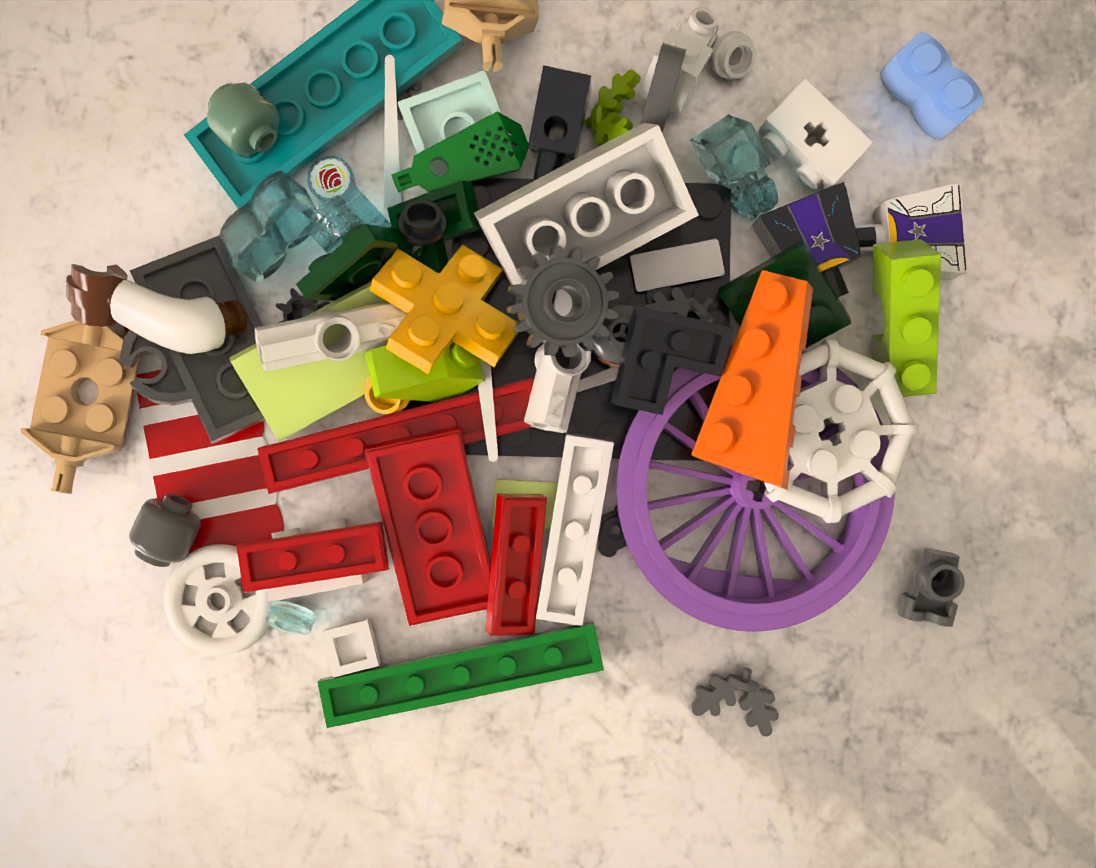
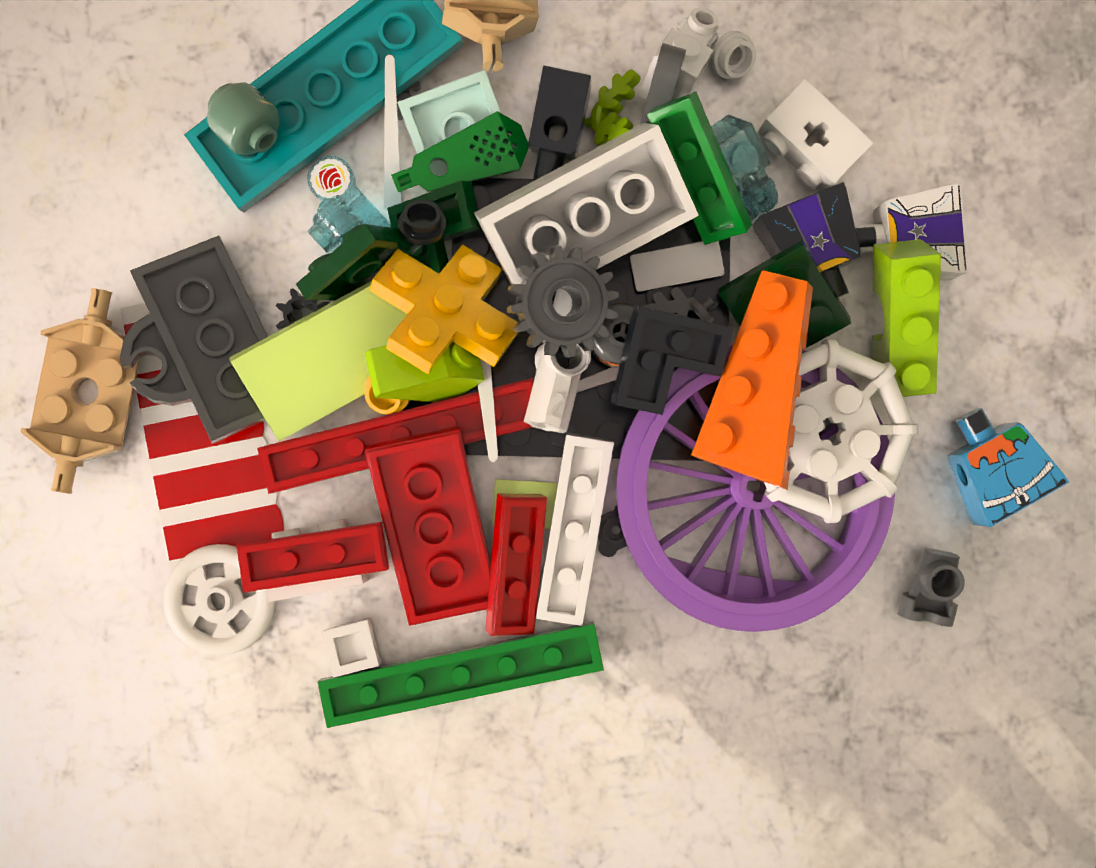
(164, 530): dark grey head -> none
(168, 321): white piece -> none
(264, 230): clear light blue brick -> none
(290, 618): clear light blue tile -> none
(302, 339): white piece -> none
(702, 168): none -> green plate
(724, 689): dark grey animal -> none
(934, 90): light blue brick -> none
(1001, 469): none -> dark azure torso

